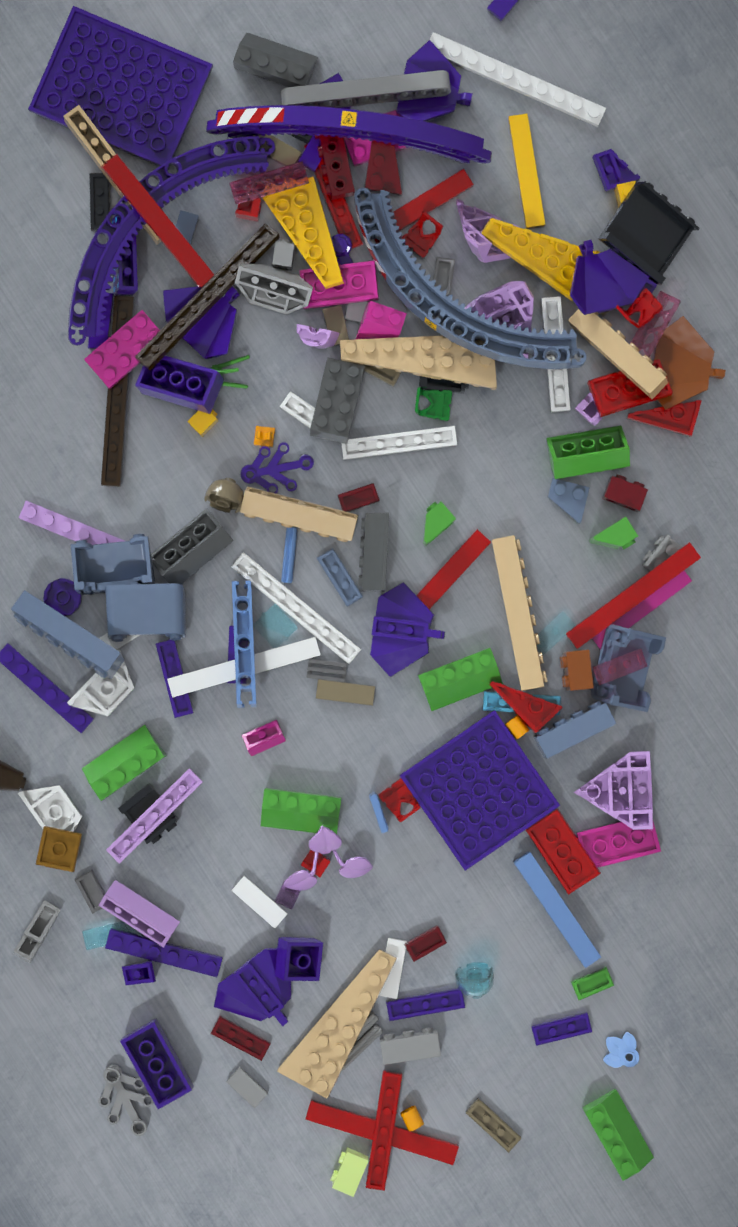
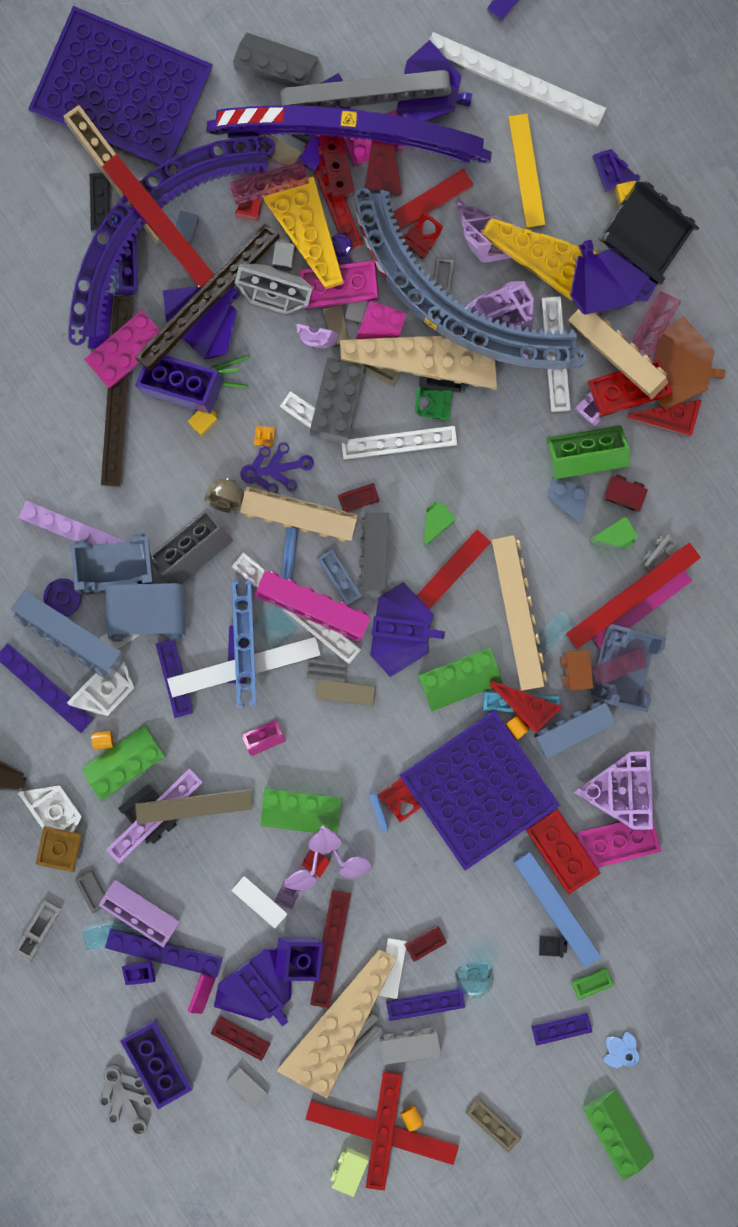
(102, 740): none -> light orange beam
(193, 806): none -> dark tan tile
(201, 994): none -> dark pink slope
(312, 606): none -> dark pink brick
(331, 948): none -> dark red plate
(552, 946): none -> black bracket
(646, 305): red piece -> none

